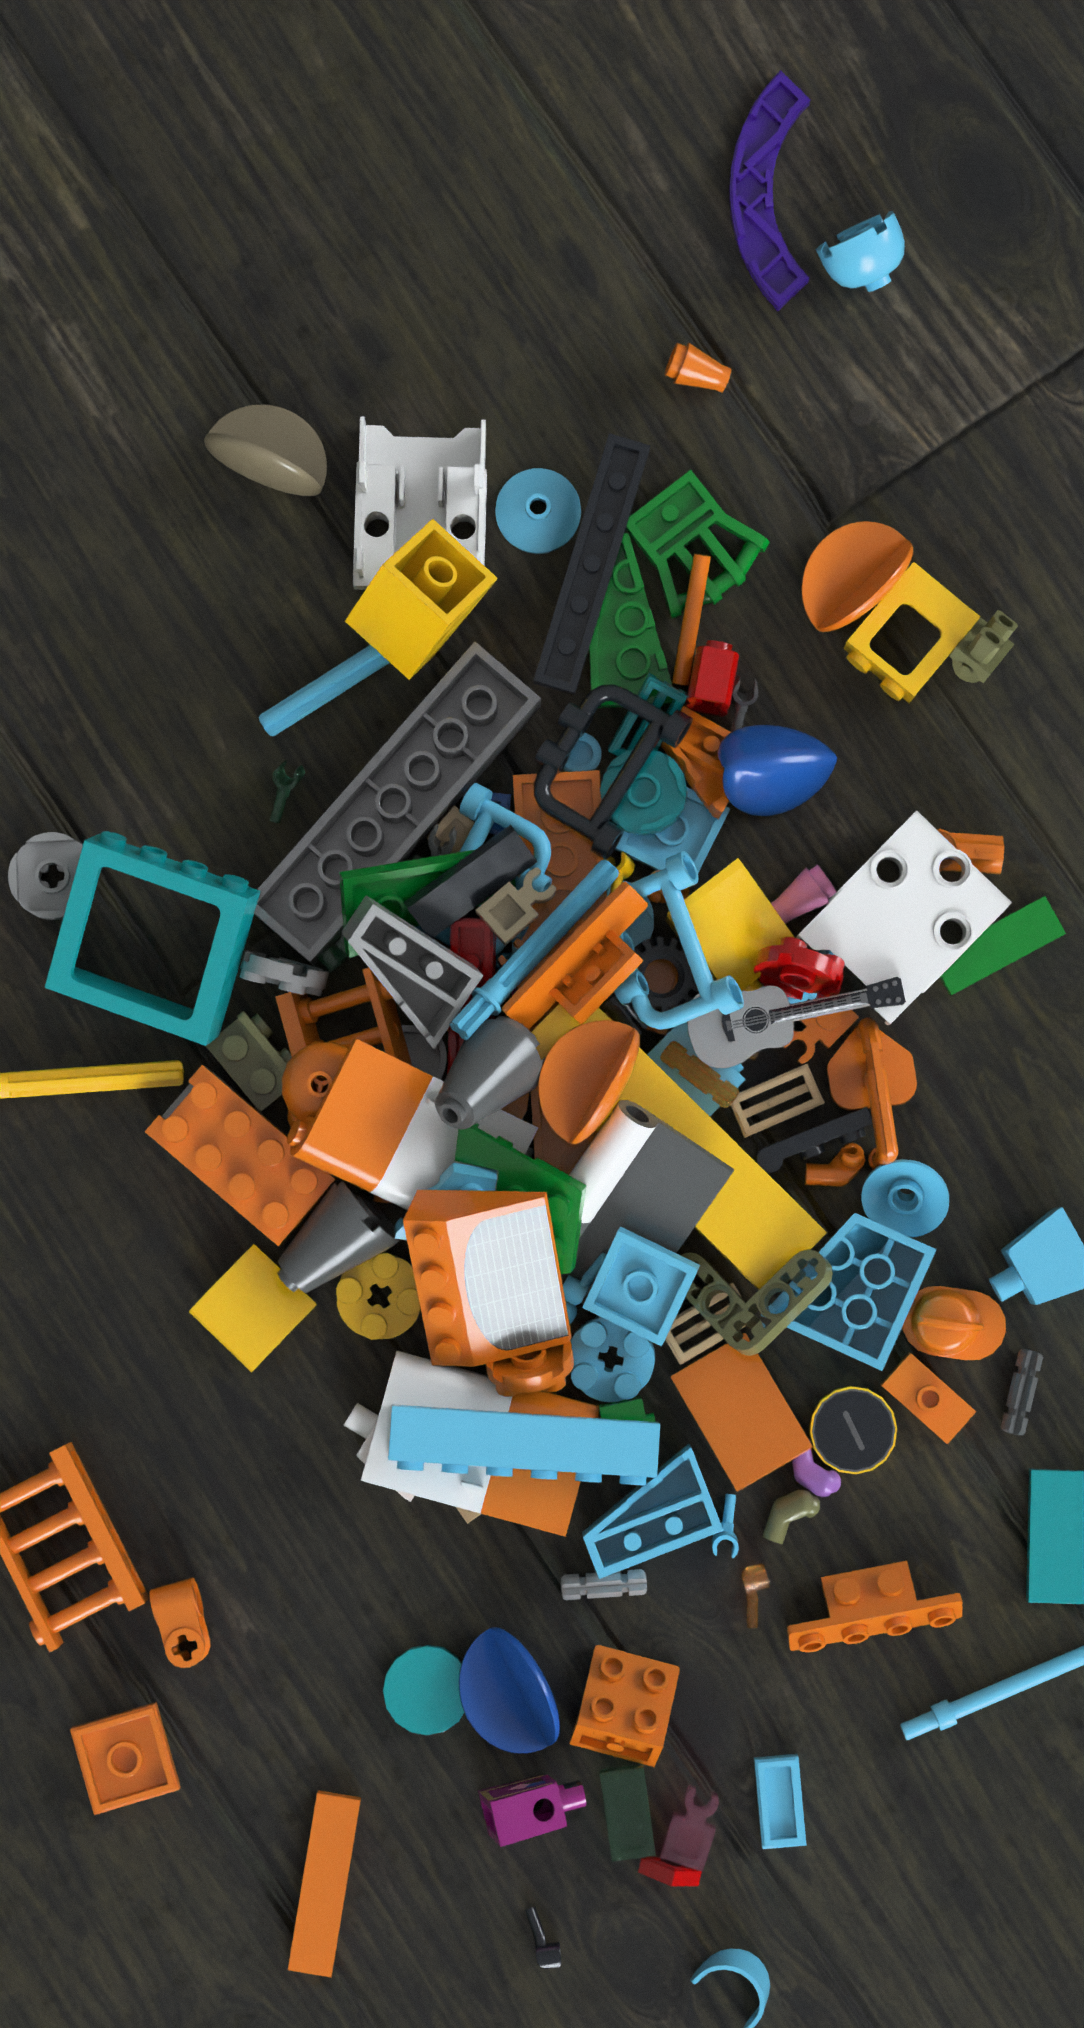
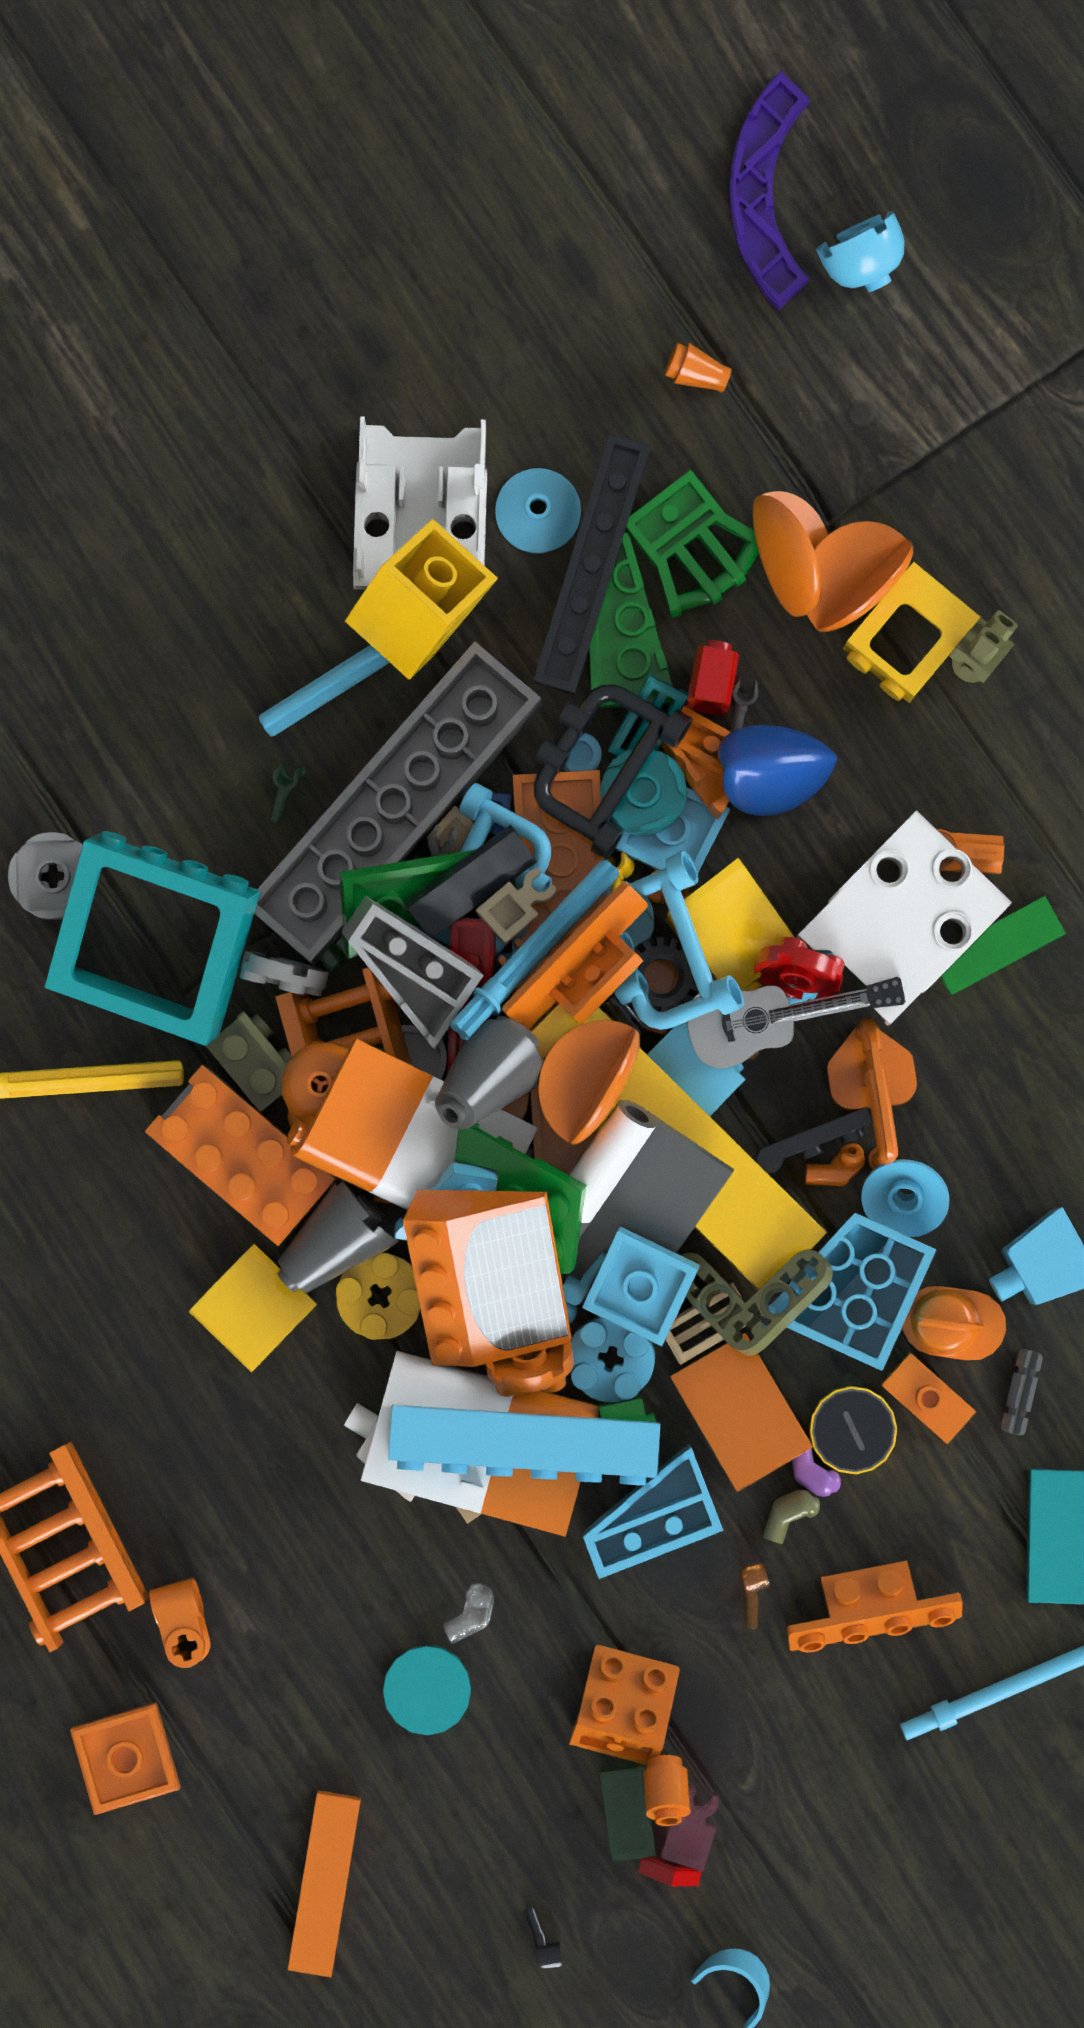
(270, 449): dark tan piece -> none
(475, 1615): none -> clear arm
(507, 1694): blue piece -> none
(510, 1807): magenta torso -> none
(610, 1586): light grey axle -> none
(666, 1790): none -> orange brick
(691, 619): orange bar -> none
(699, 1074): clear orange axle -> none
(728, 1526): medium azure hand -> none
(779, 1801): medium azure tile -> none
(786, 539): none -> orange piece
(804, 894): bright pink cone -> none
(810, 1085): tan tile -> none
(822, 1028): orange plate -> none

